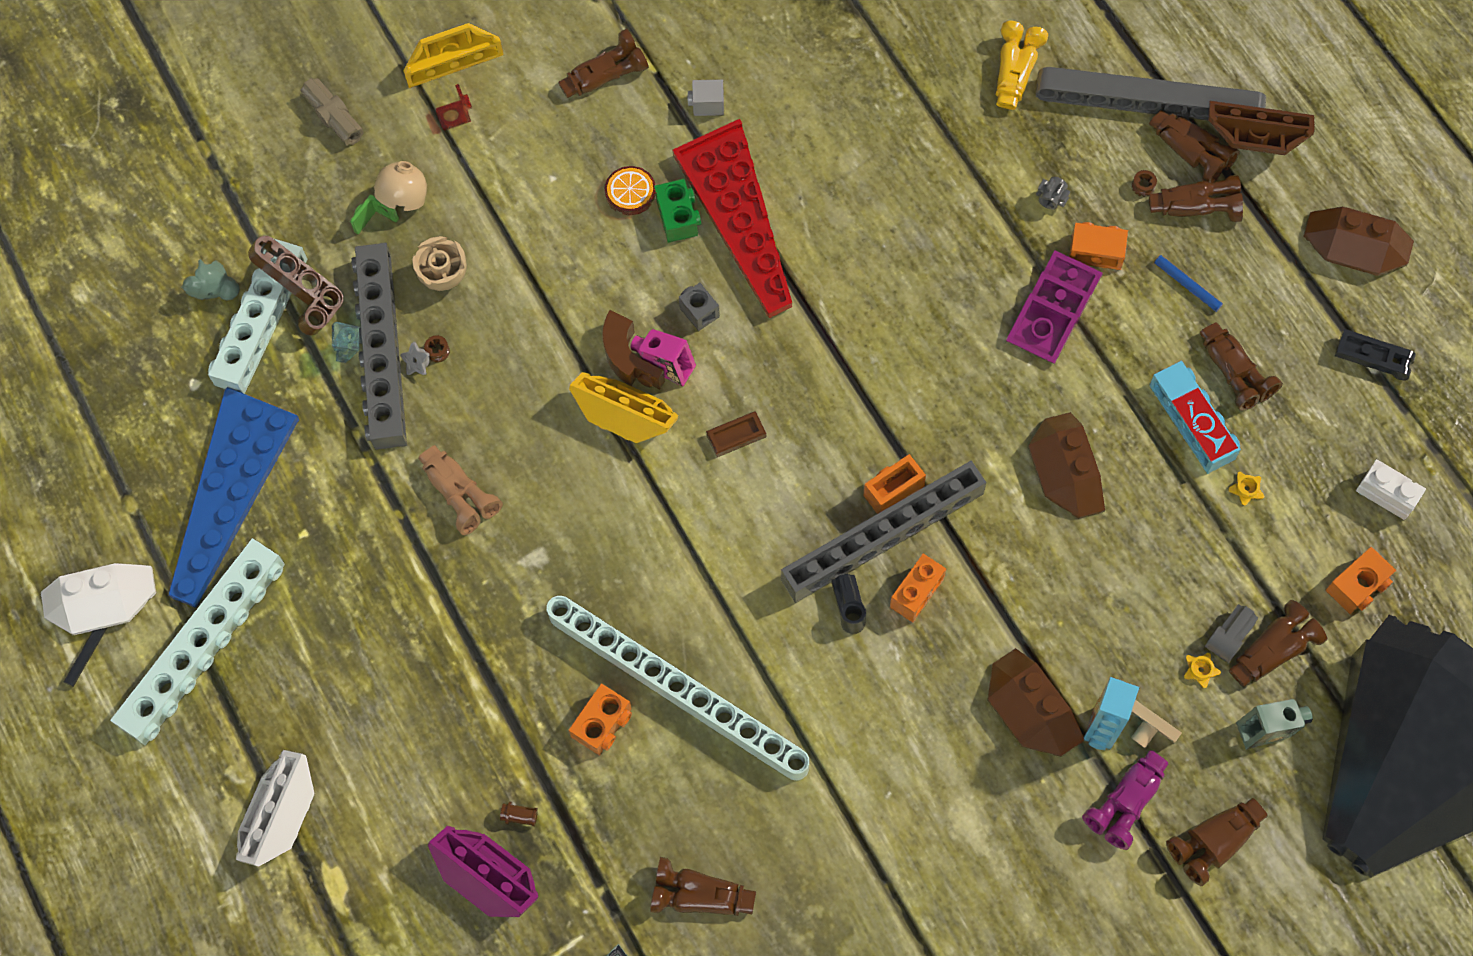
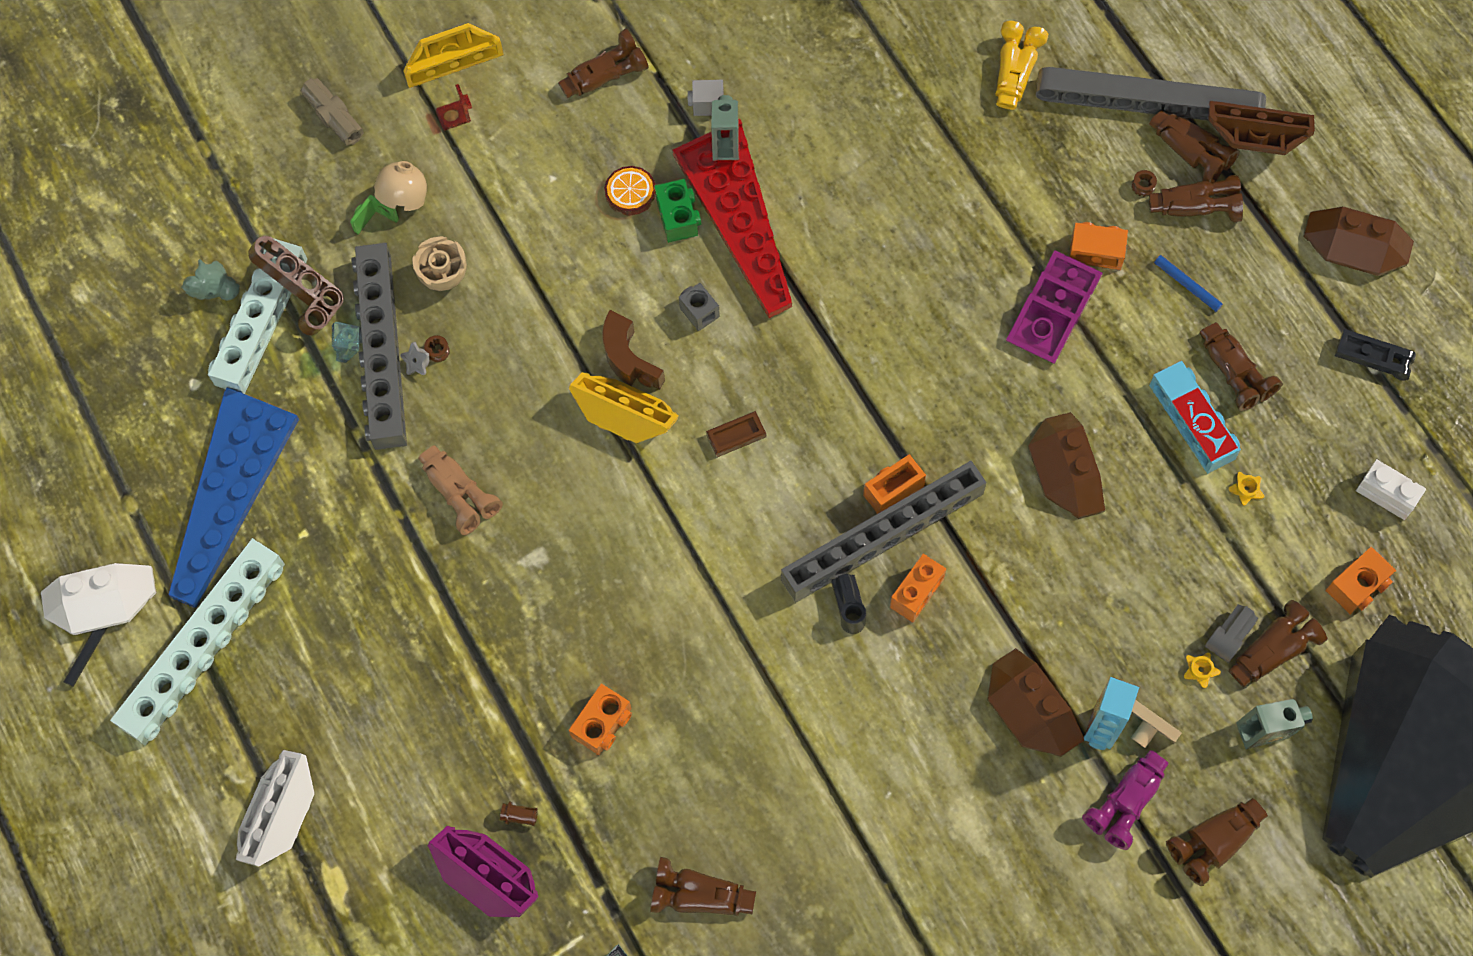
(666, 353): dark pink torso -> none
(683, 698): light aqua beam -> none
(725, 118): none -> sand green torso
(1053, 193): dark grey gear -> none

